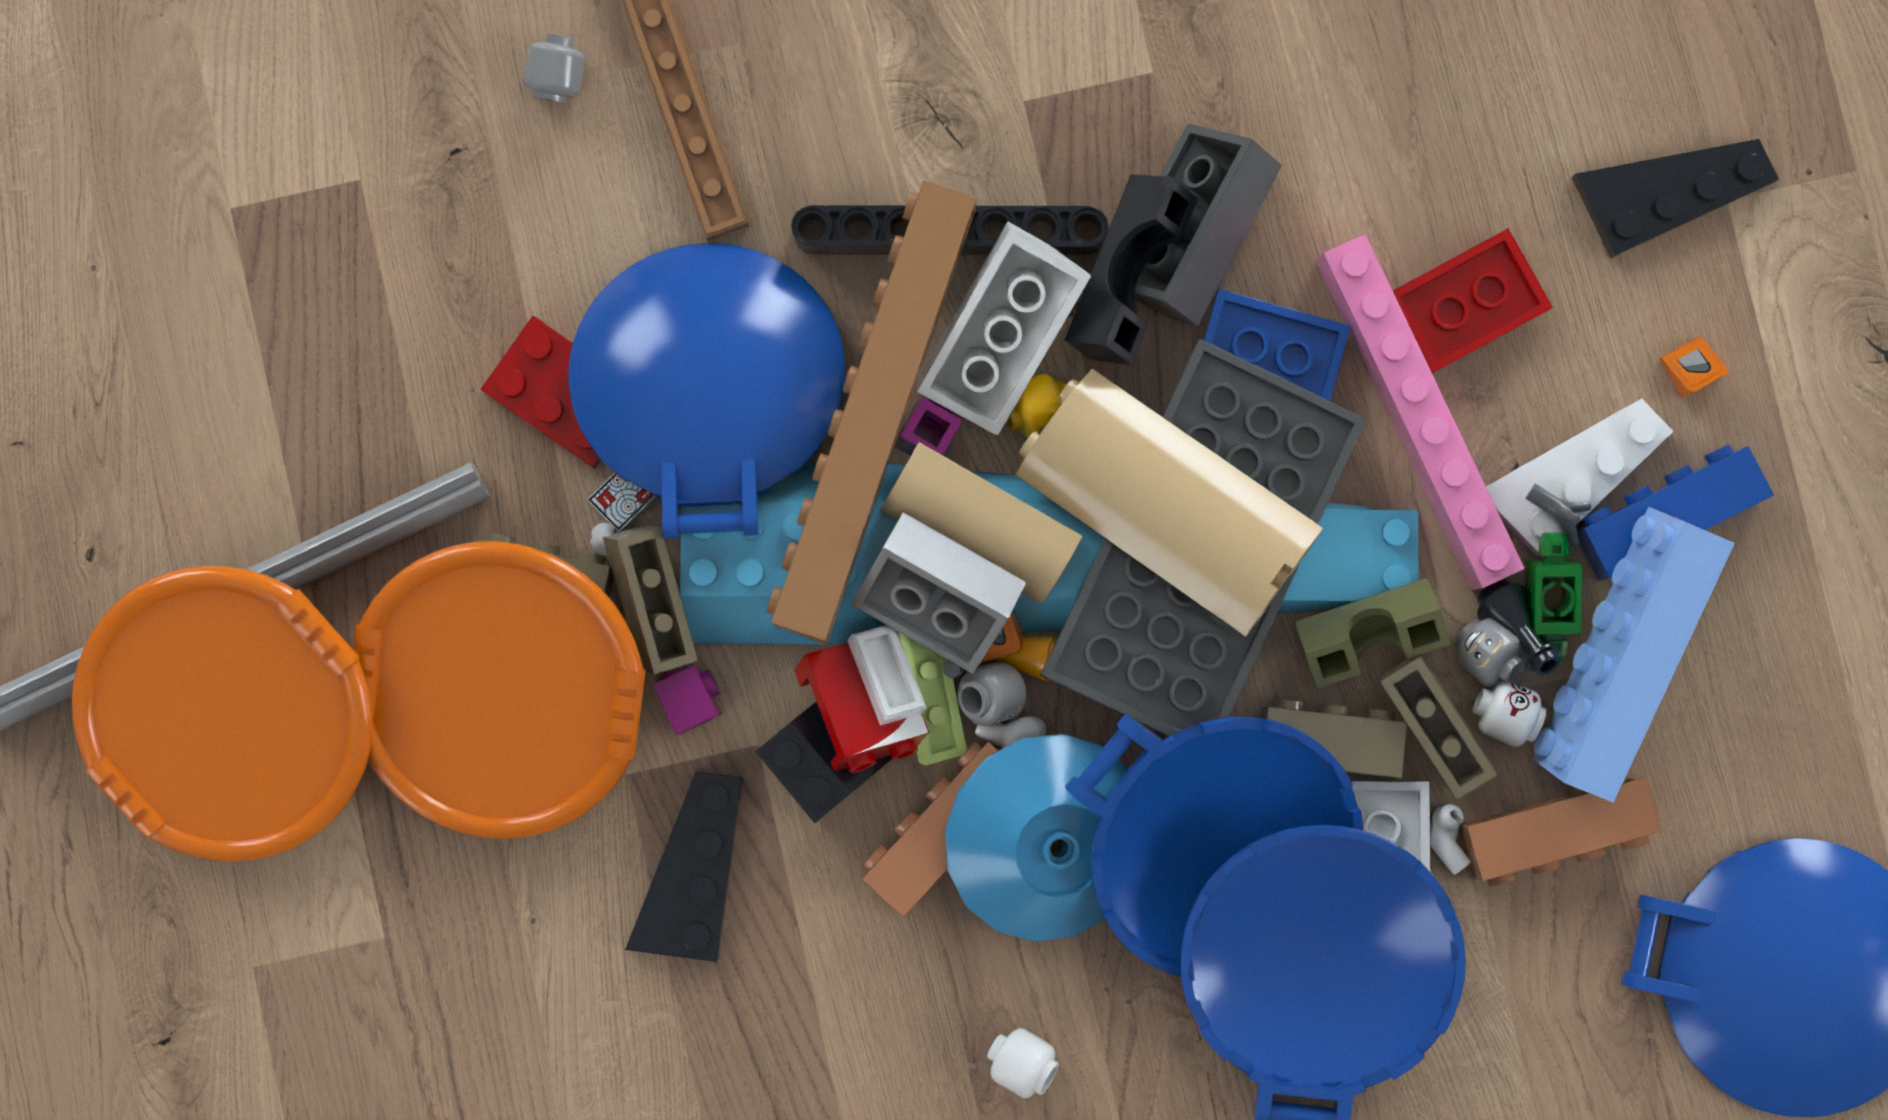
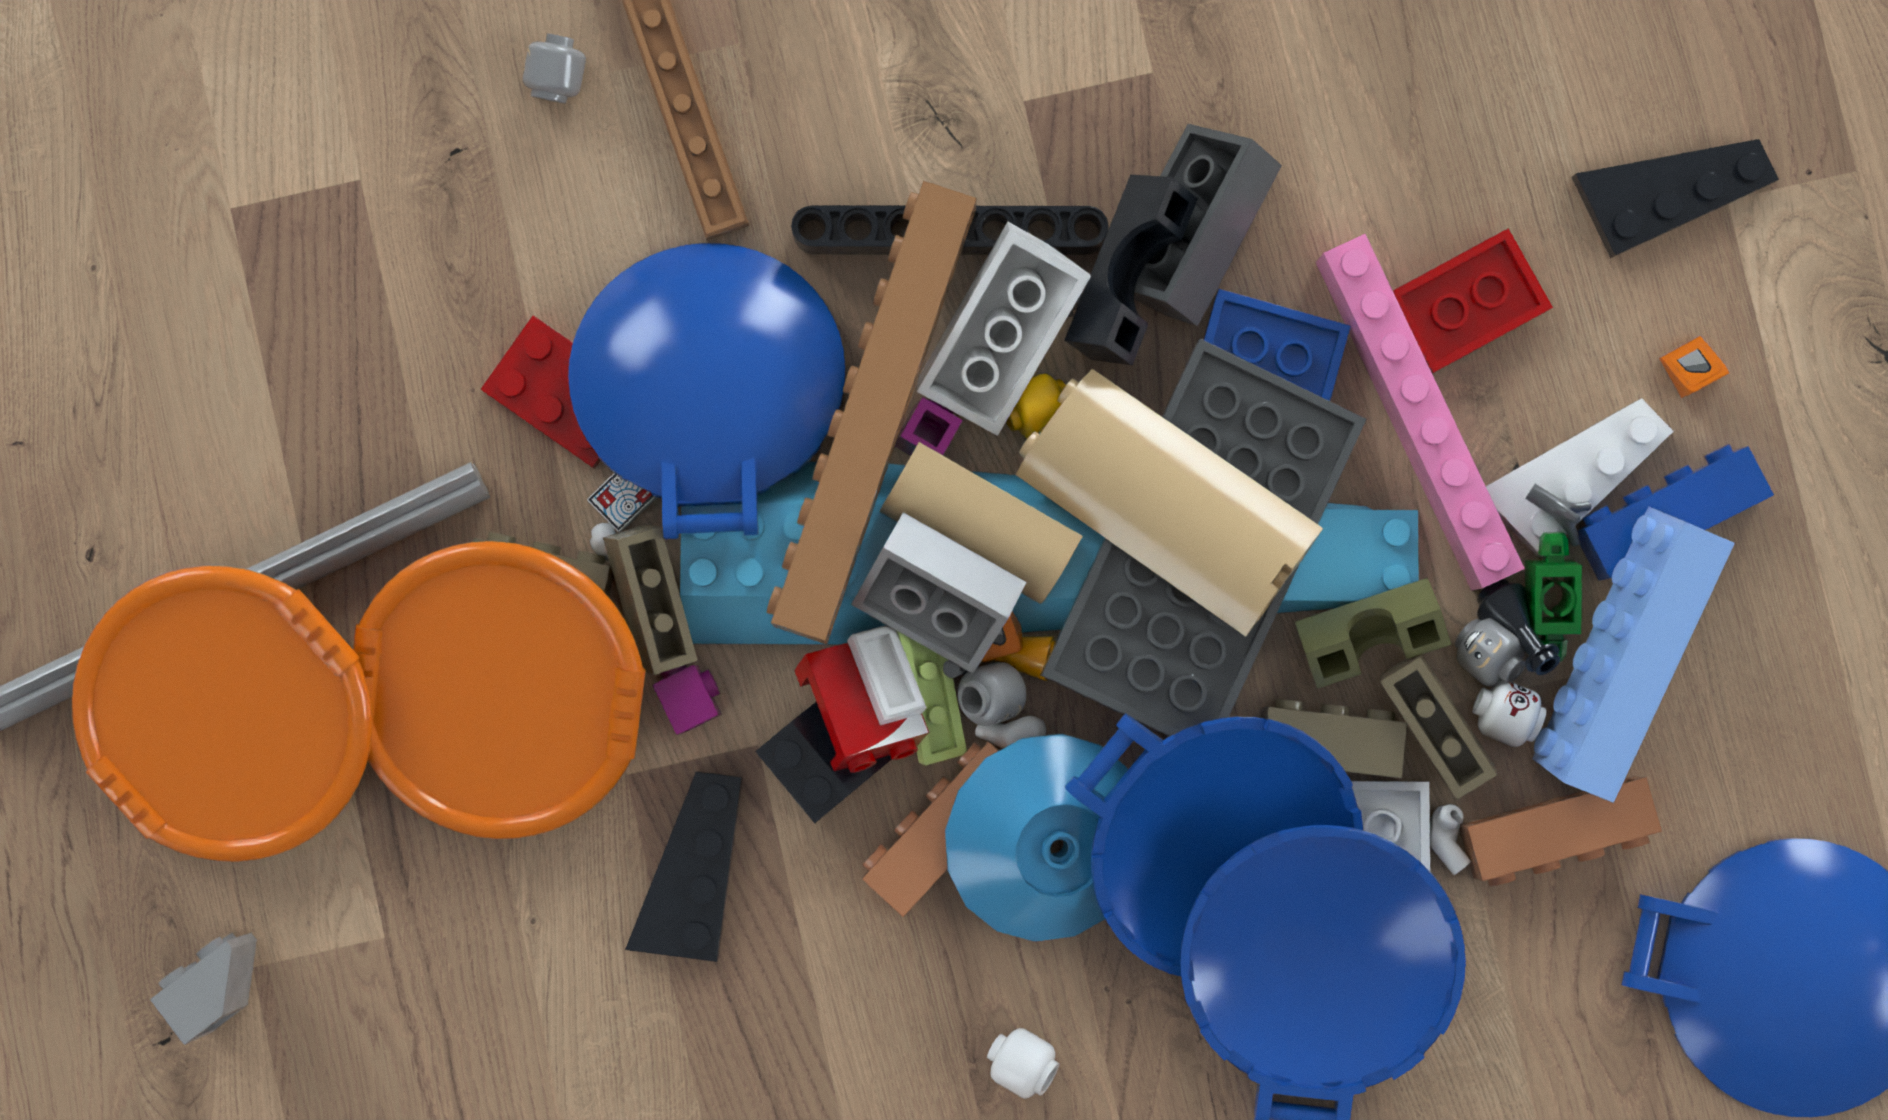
(208, 992): none -> light grey slope

